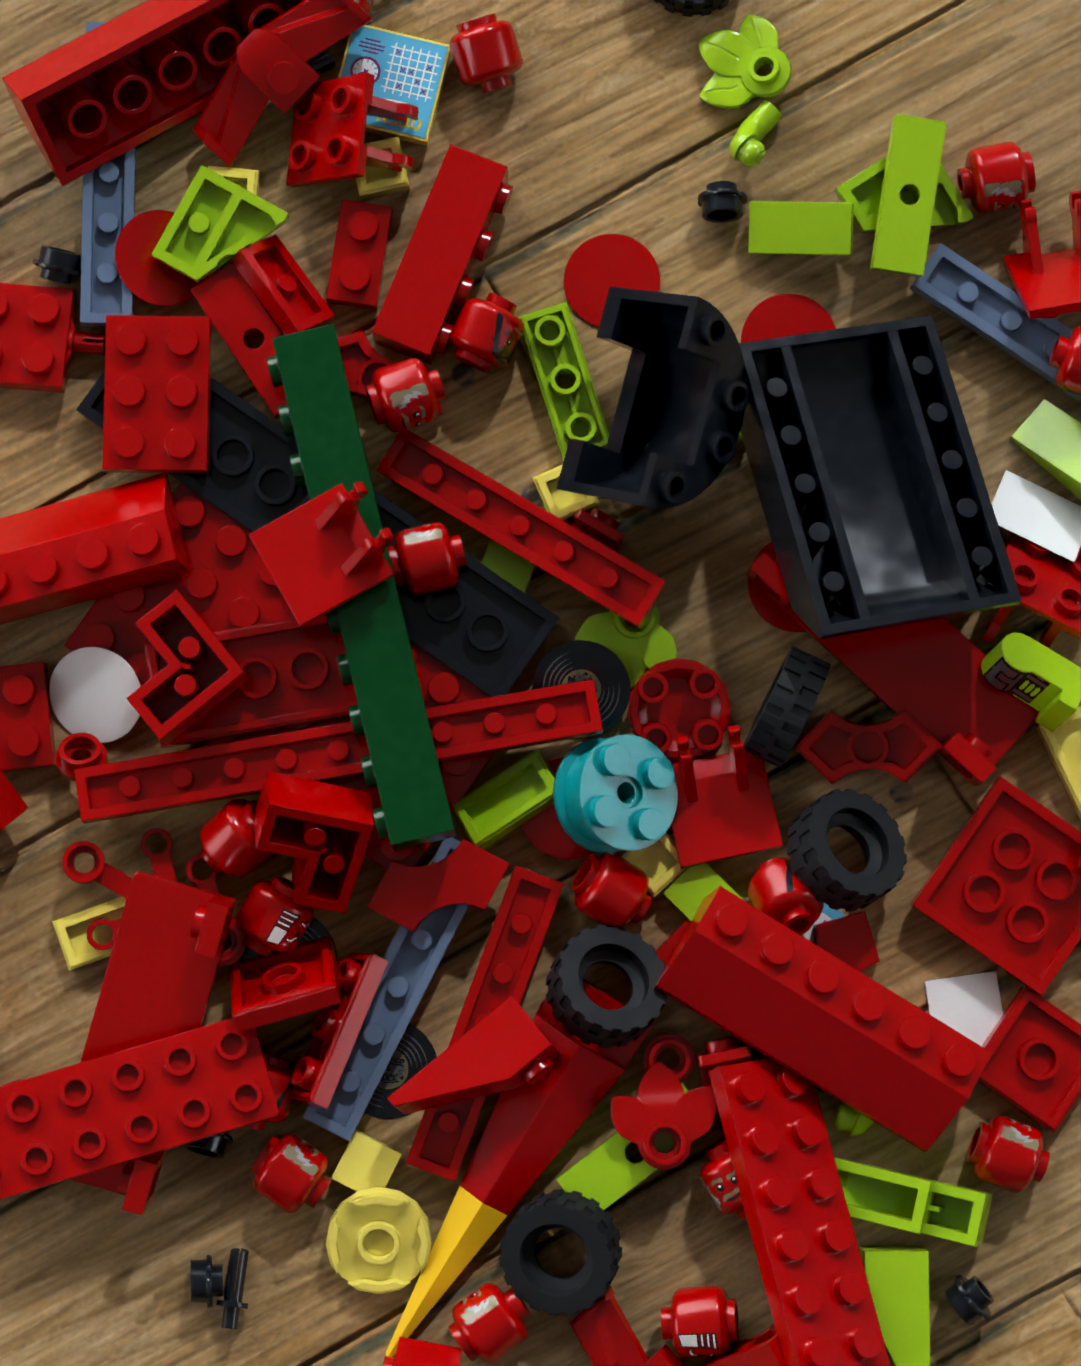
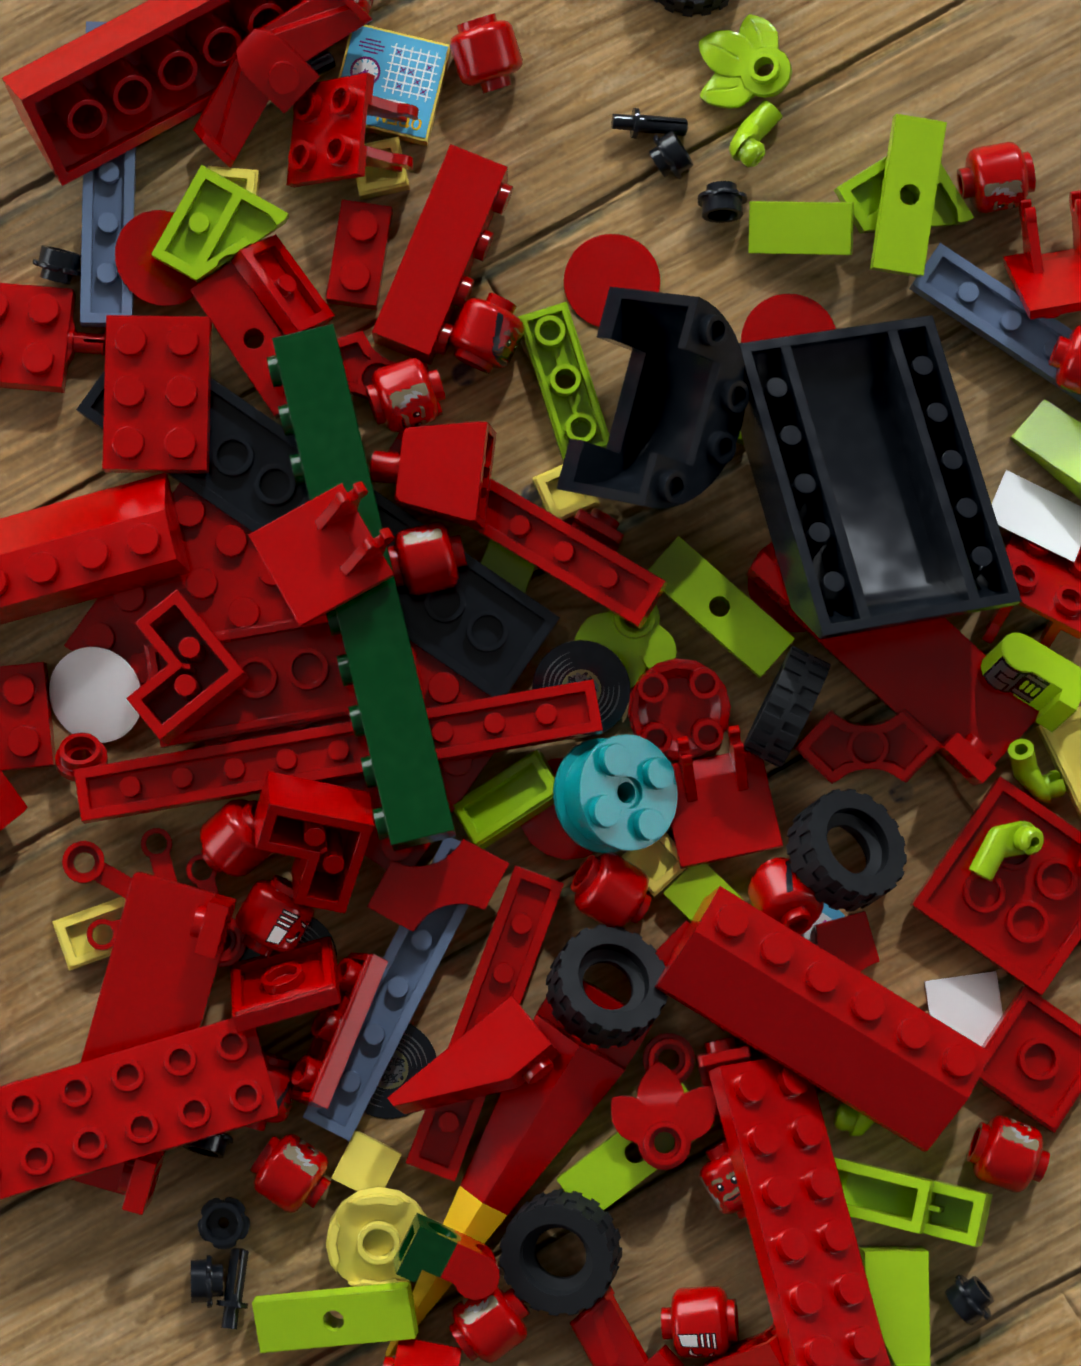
(223, 1236): none -> black plate
(305, 1319): none -> lime tile
(442, 471): none -> red torso
(448, 1256): none -> leg
(648, 124): none -> black piece
(670, 155): none -> black plate
(743, 631): none -> lime tile
(1004, 842): none -> lime arm
(1028, 774): none -> lime arm

